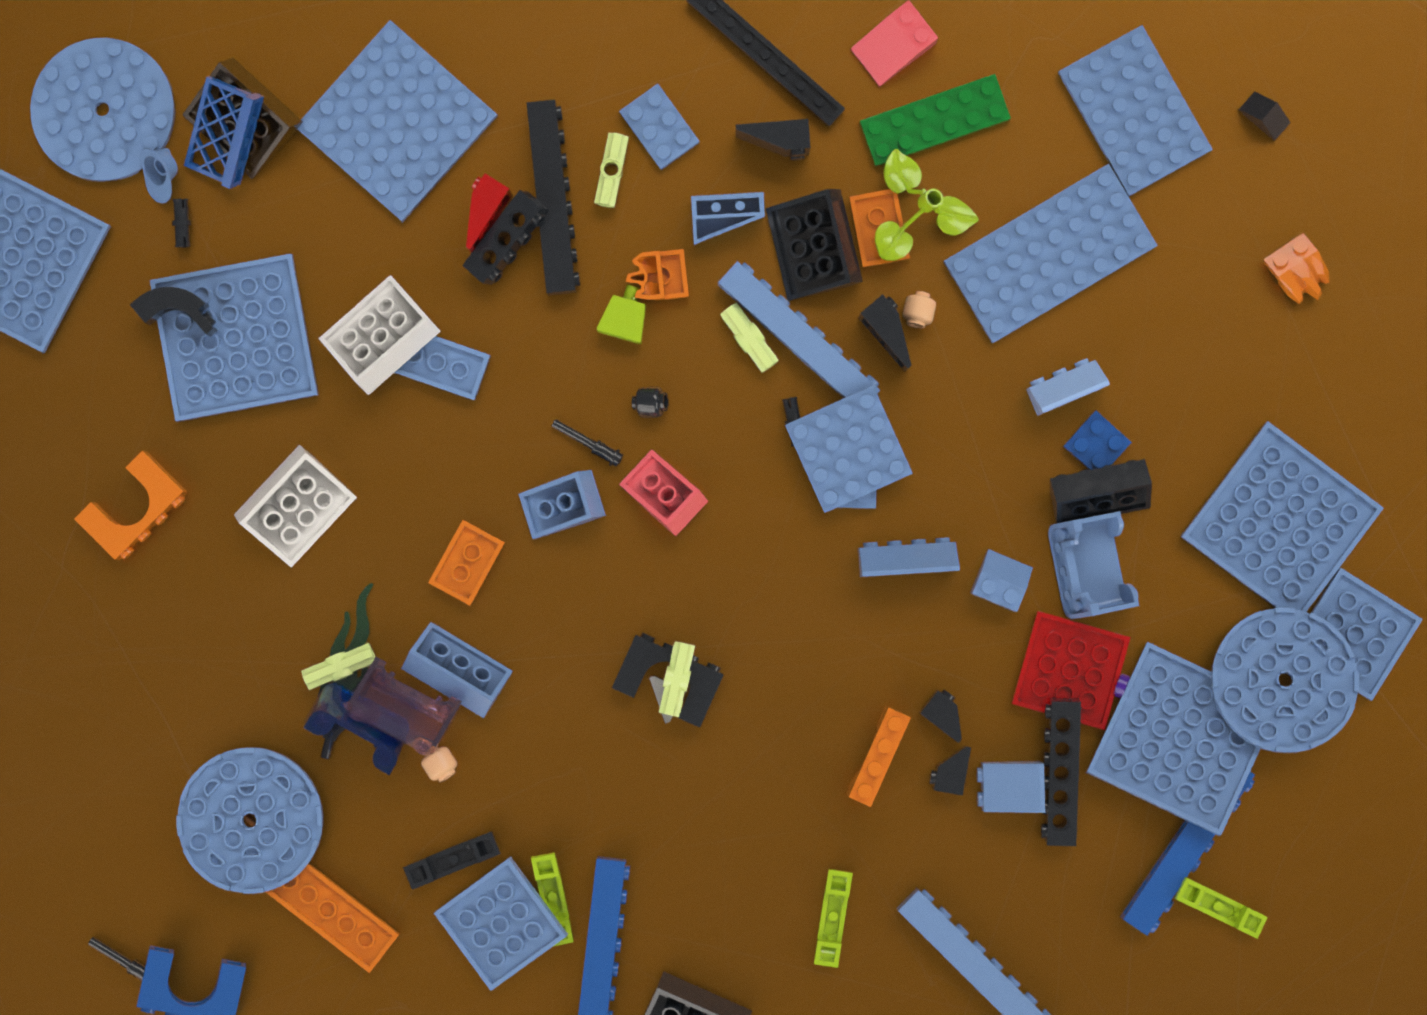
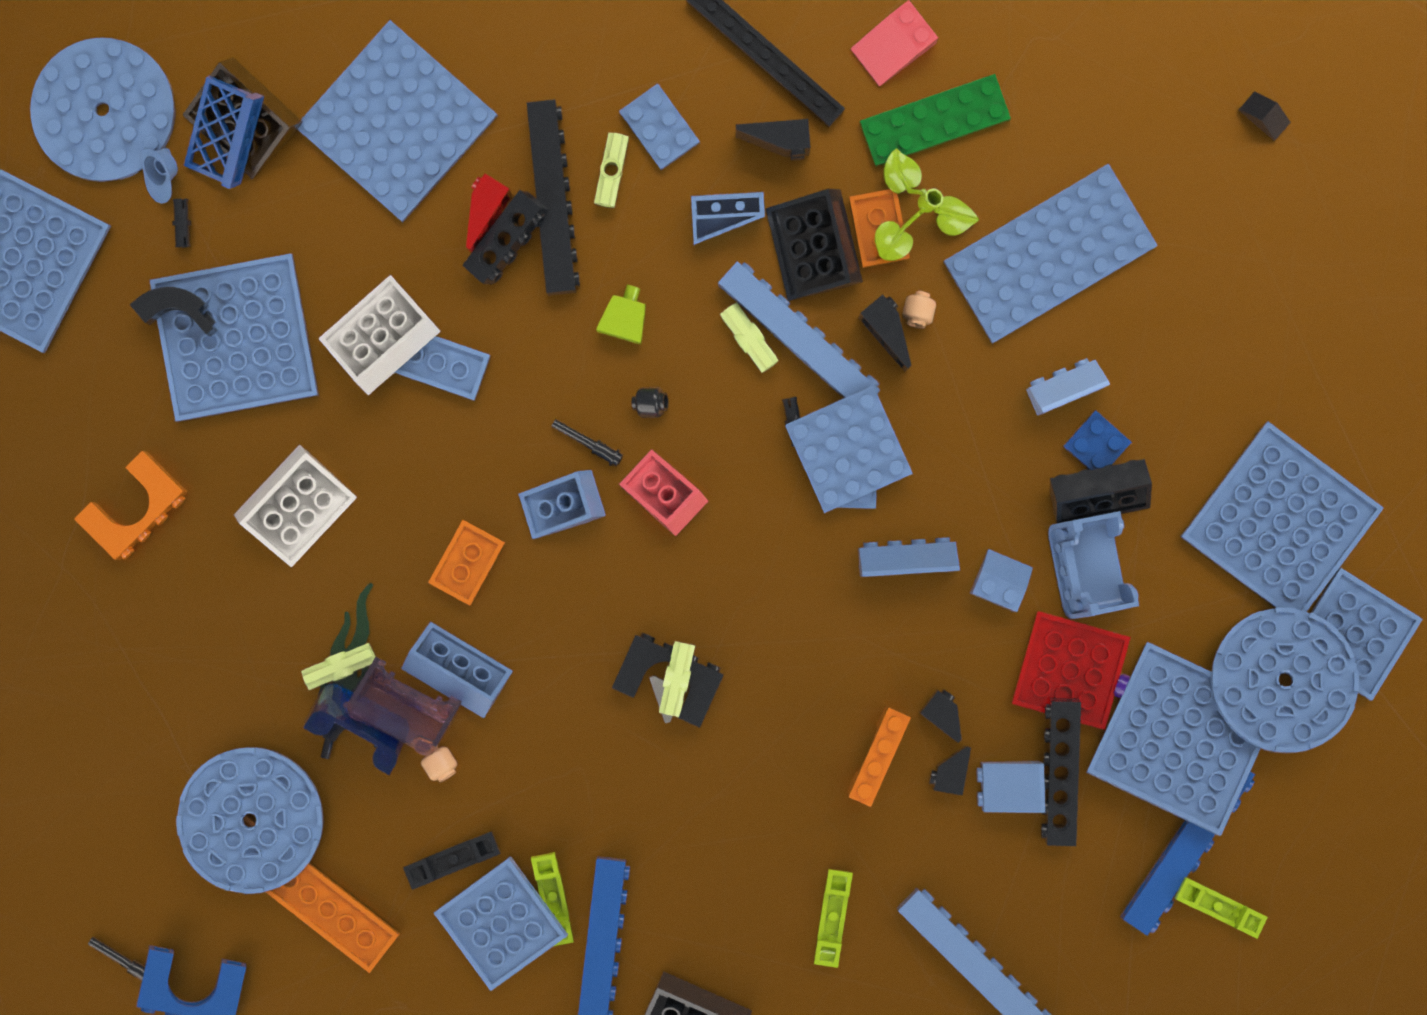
(660, 275): orange plate -> none
(1135, 110): medium blue plate -> none
(1298, 268): orange plate -> none

